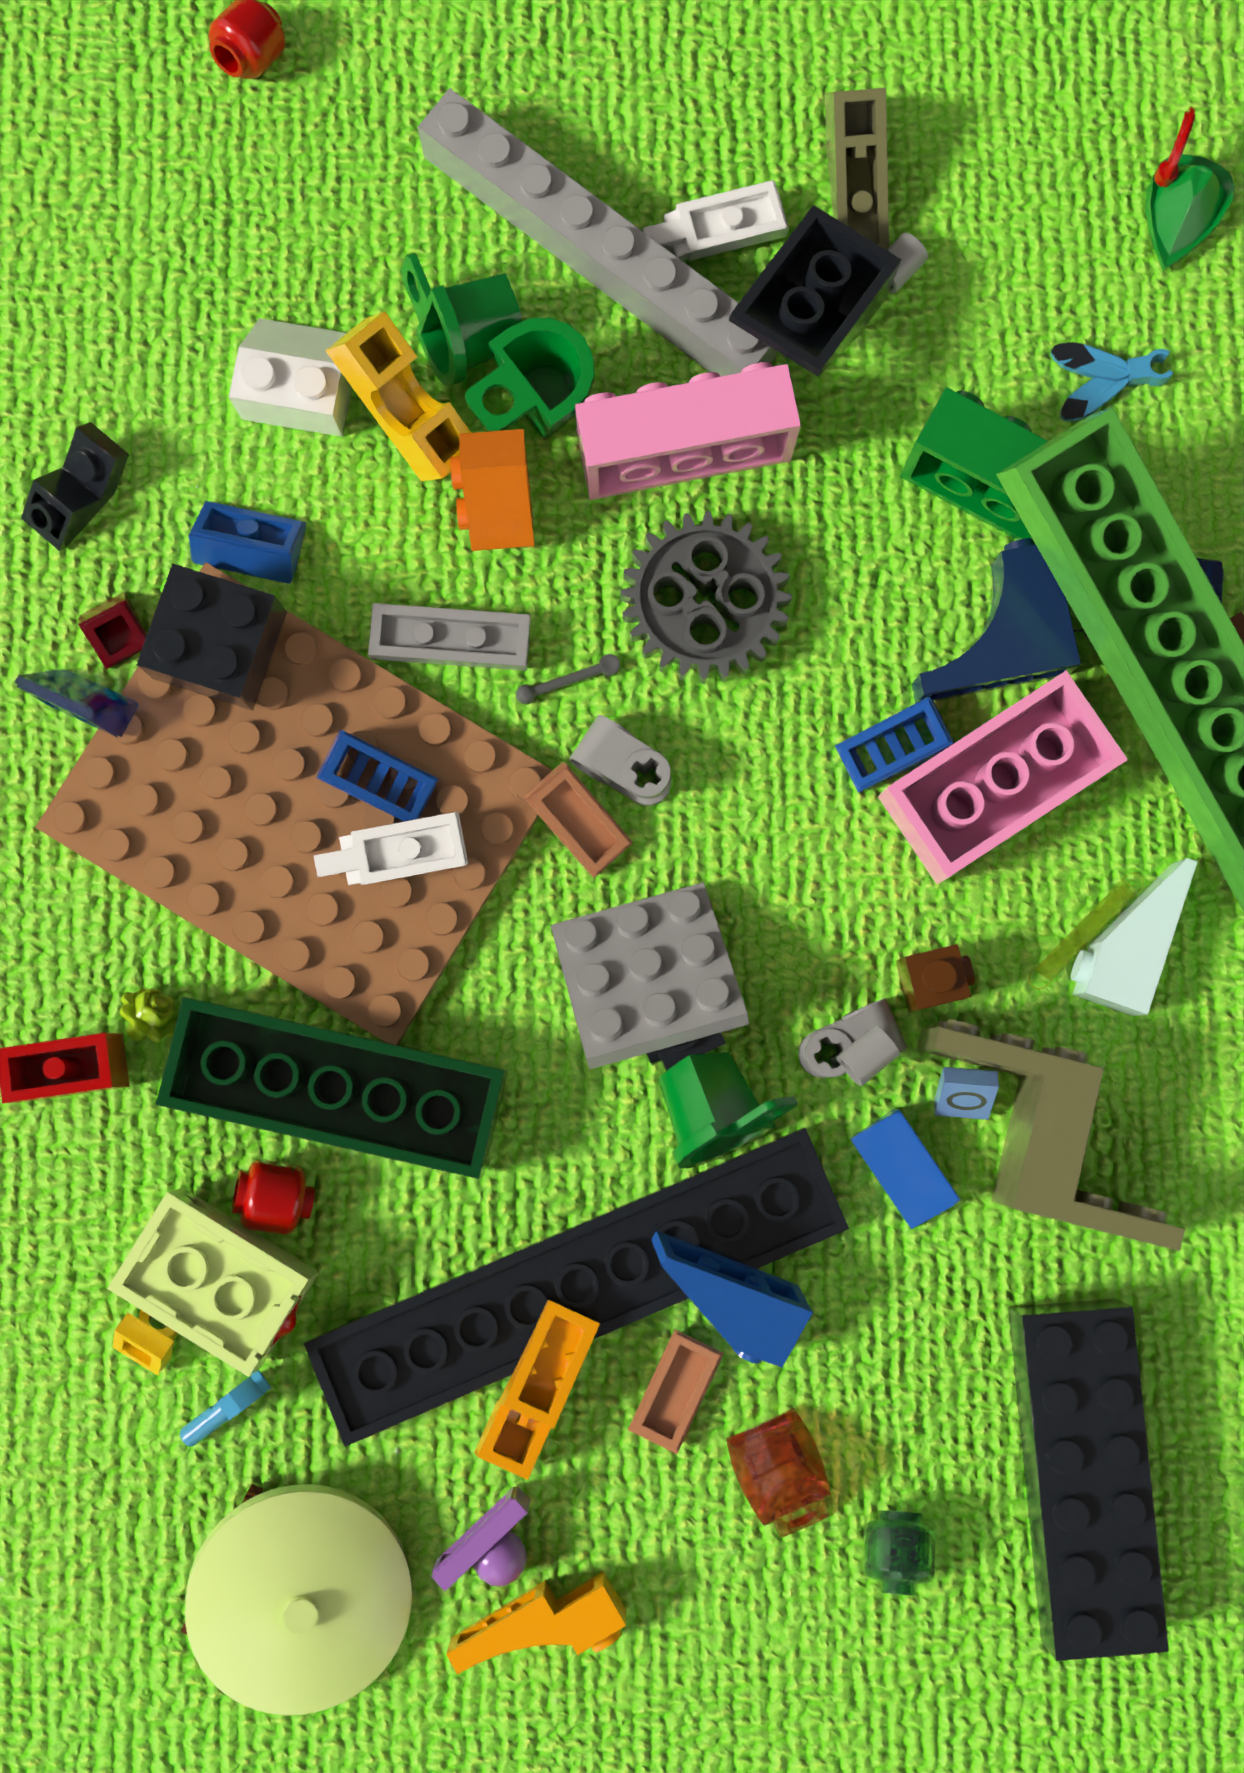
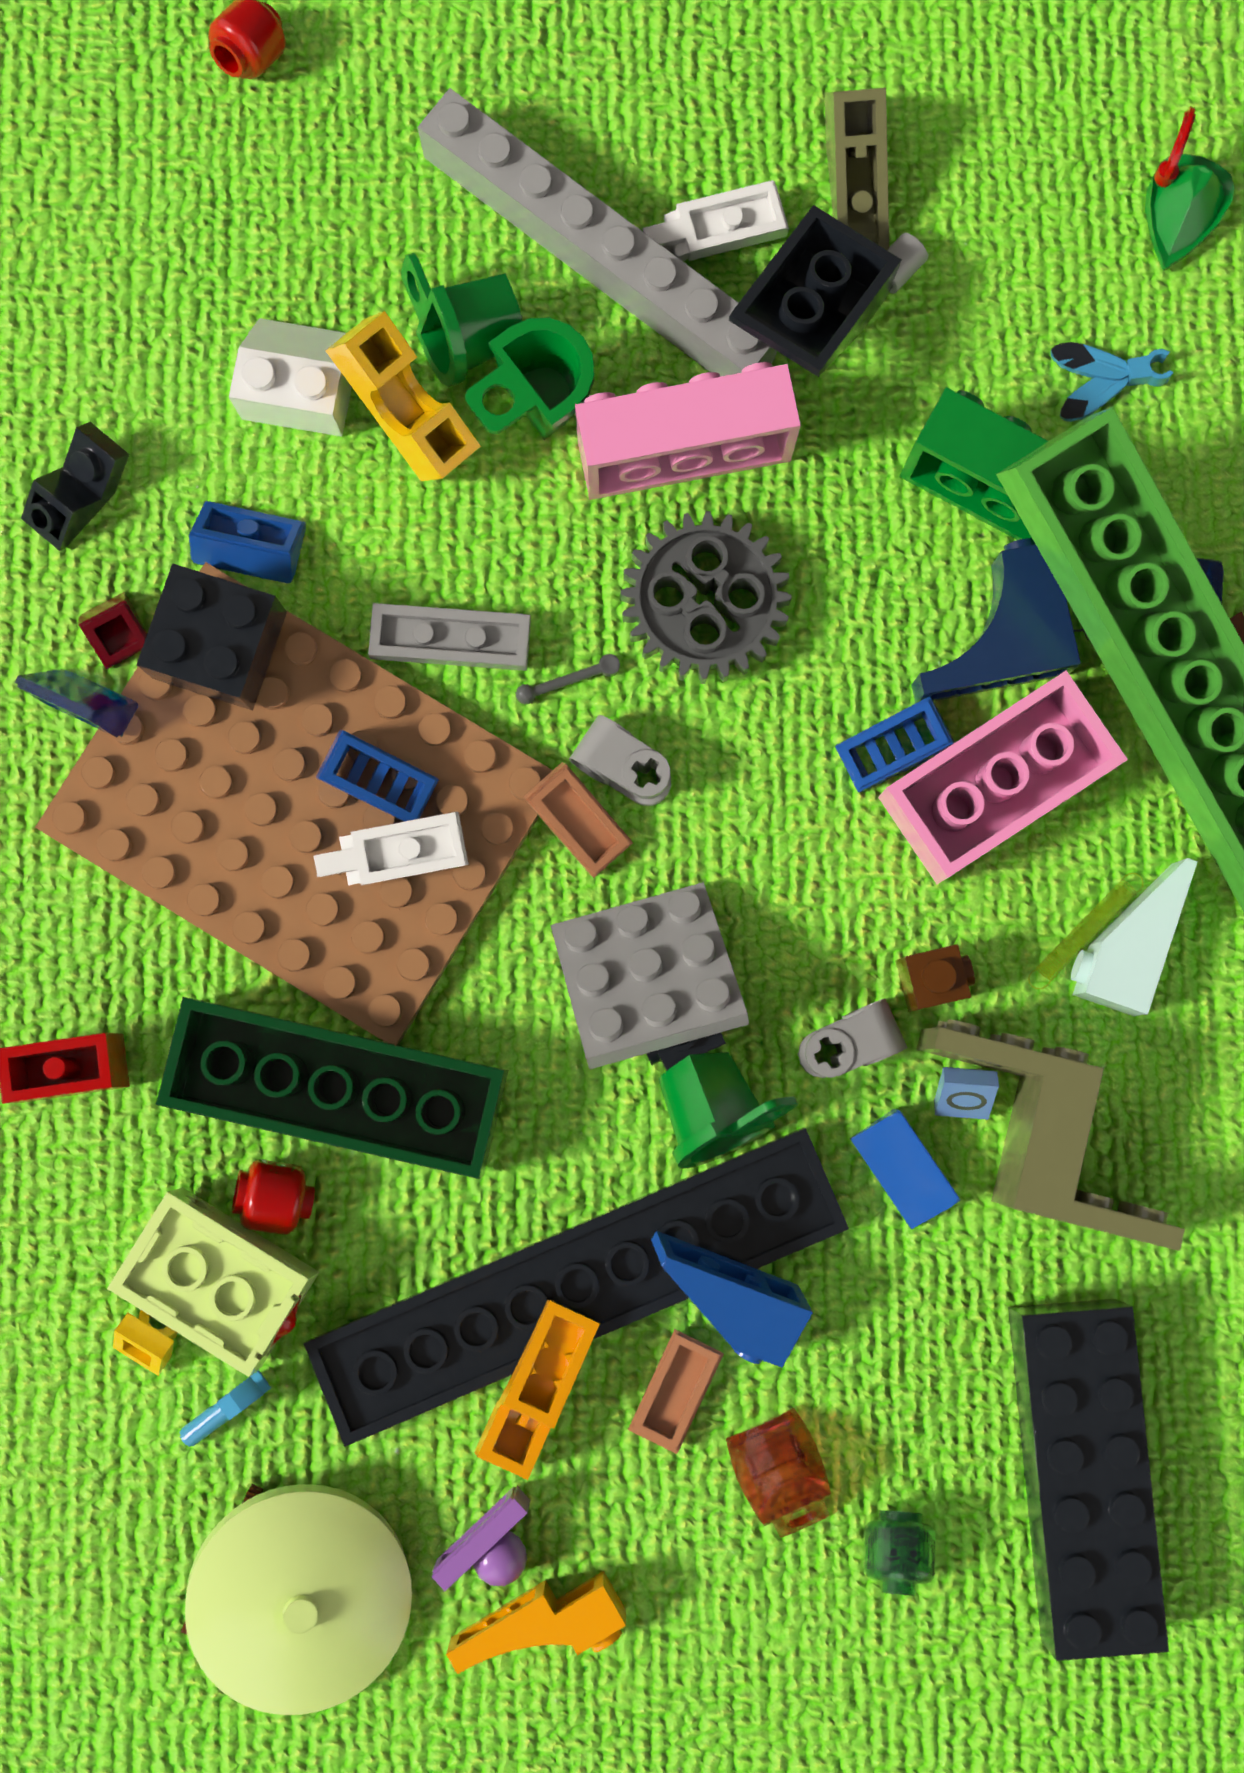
(149, 1014): lime plant -> none
(495, 489): orange brick -> none
(868, 1055): light grey hinge -> none

